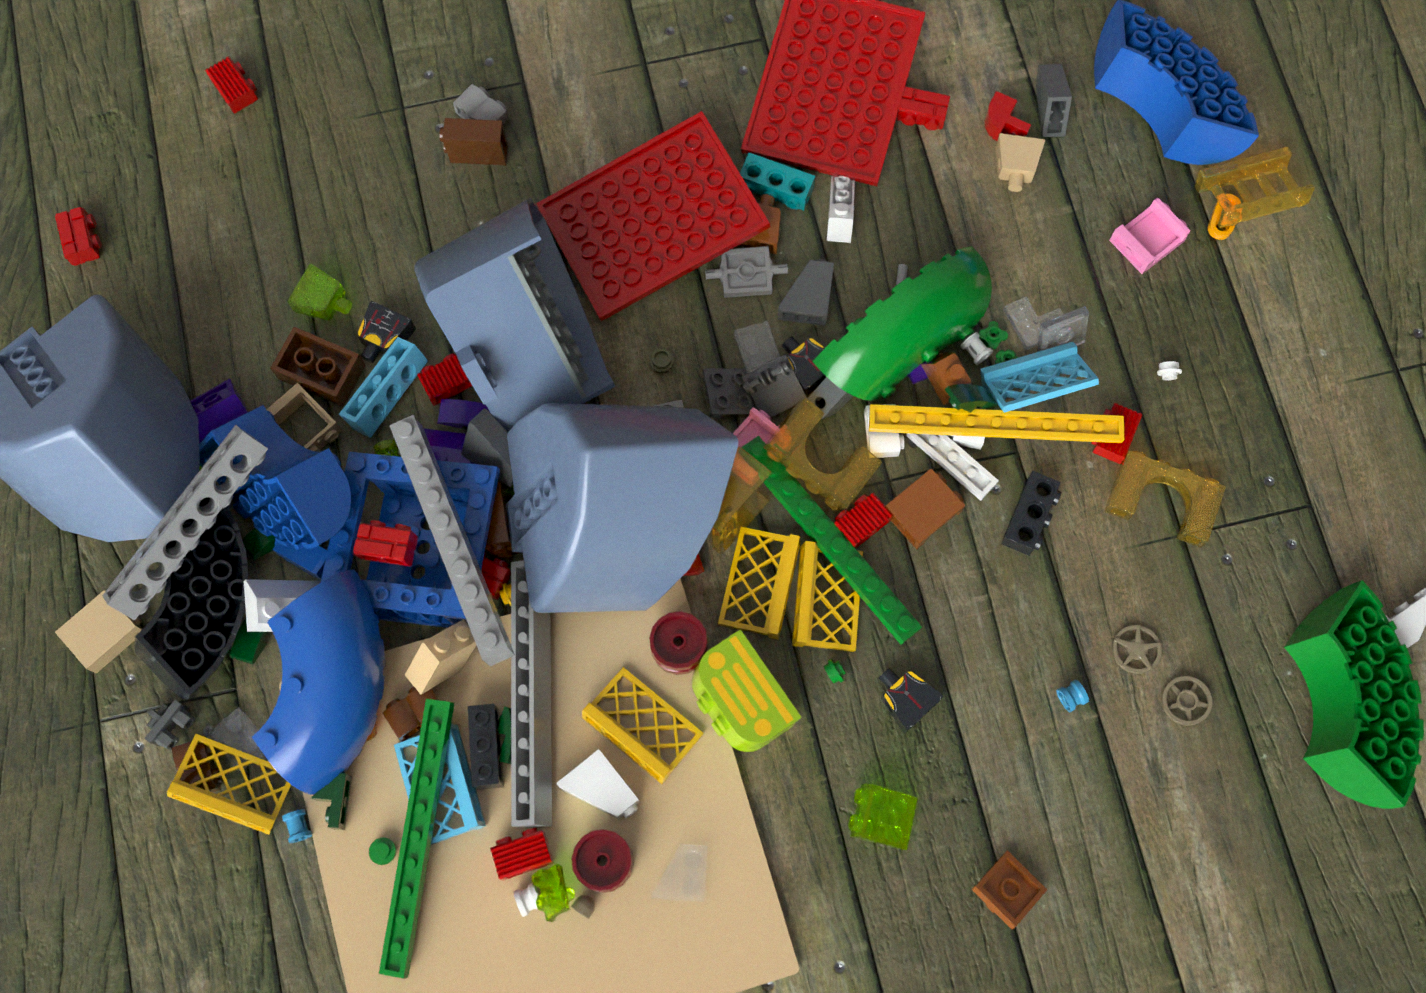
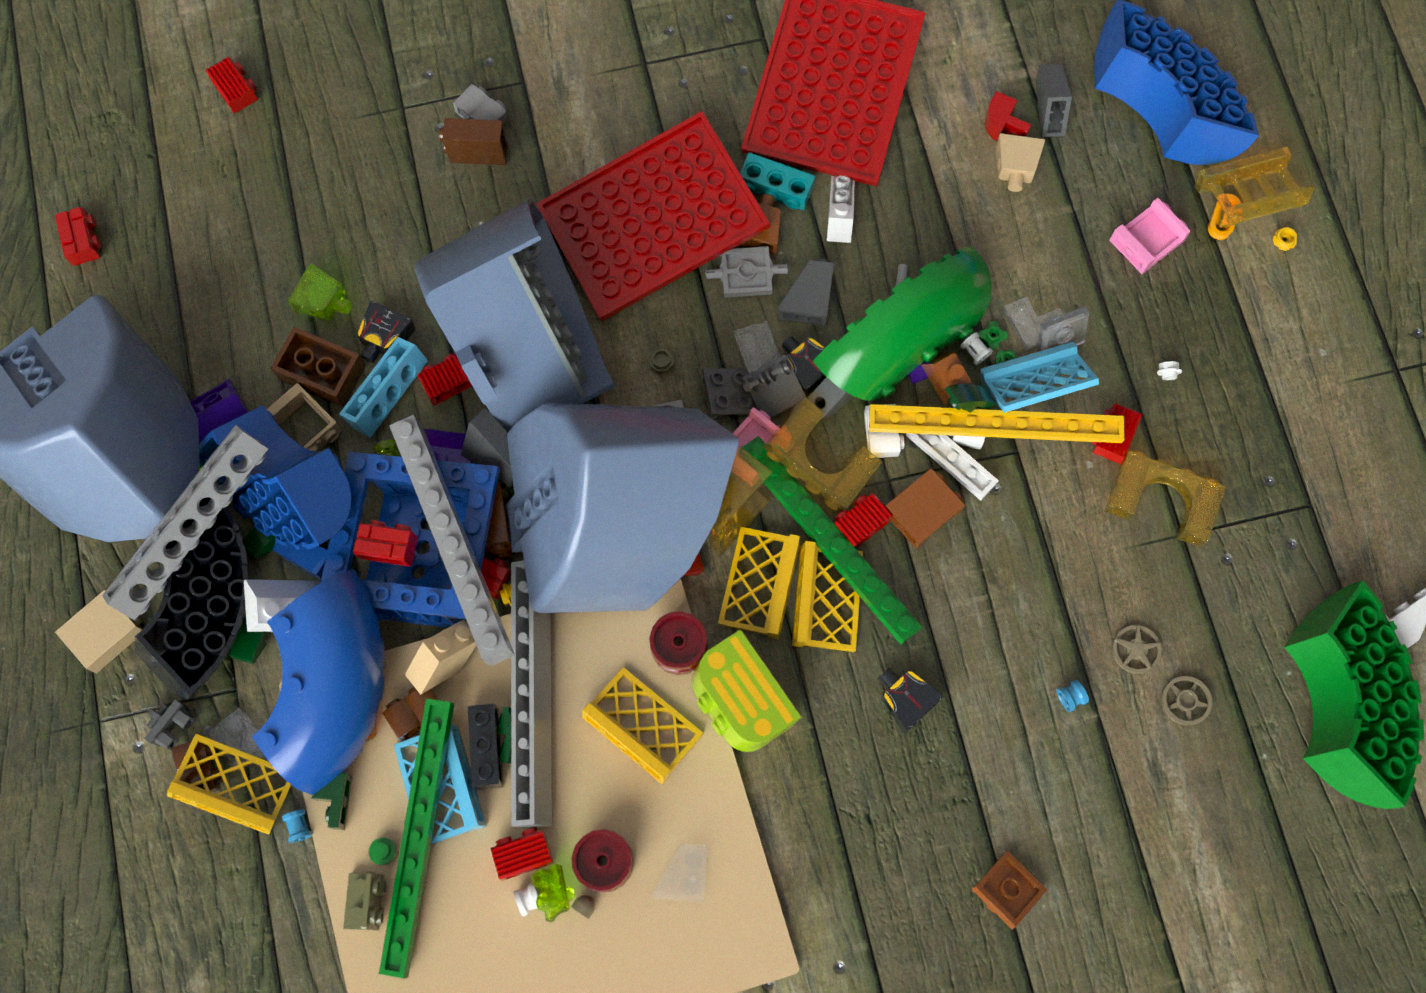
(364, 901): none -> olive bracket
(458, 412): dark purple slope -> none
(600, 786): white slope -> none
(835, 671): green plate -> none
(883, 816): clear neon green plate -> none
(923, 108): red brick -> none
(1032, 501): black brick -> none
(1288, 234): none -> yellow plate

